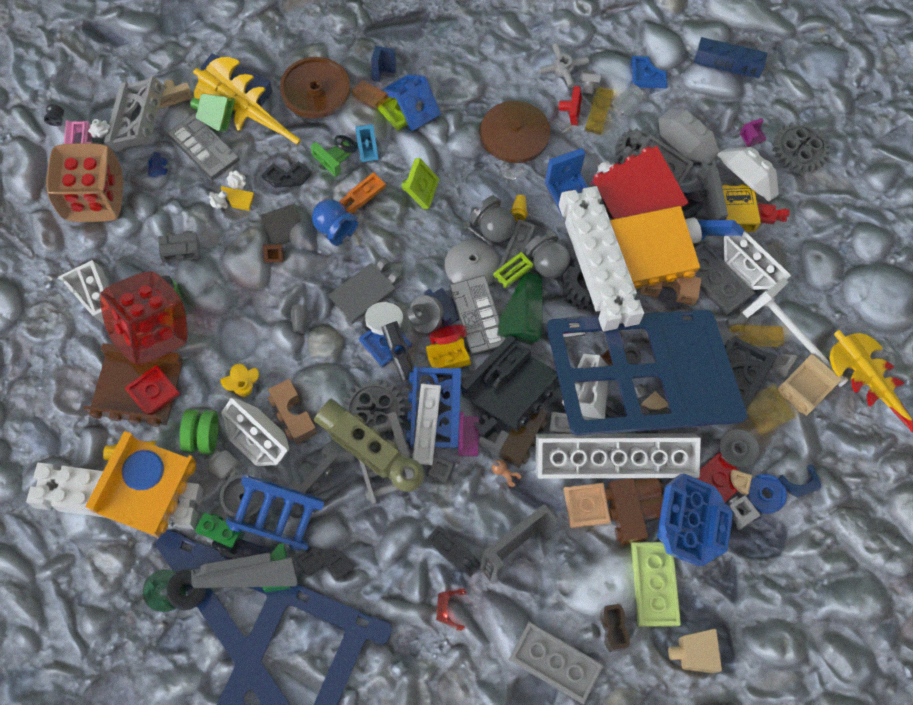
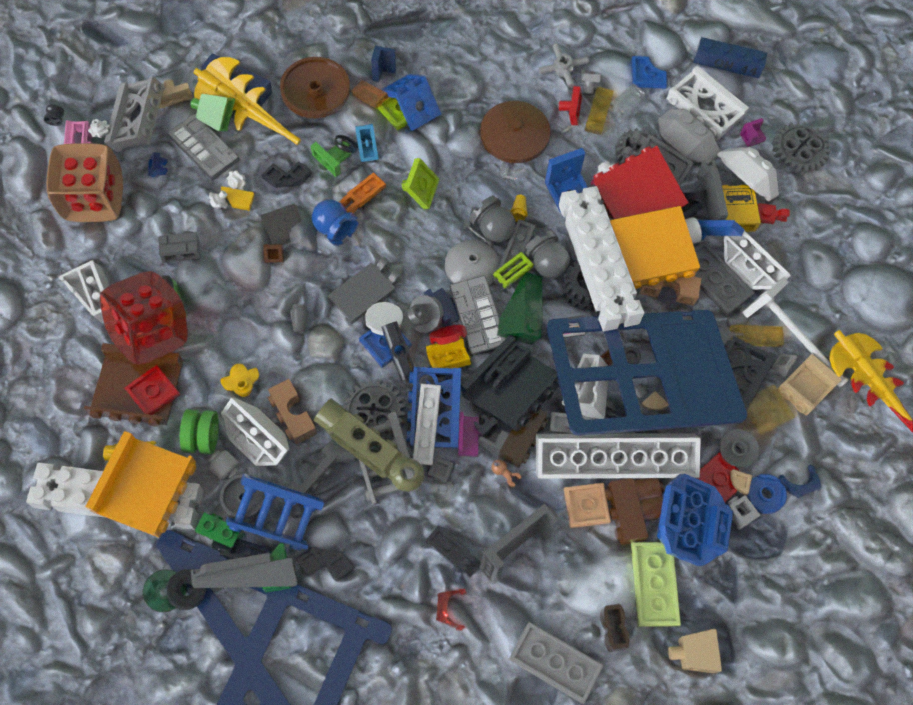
(142, 470): blue piece -> none
(705, 83): none -> white fence

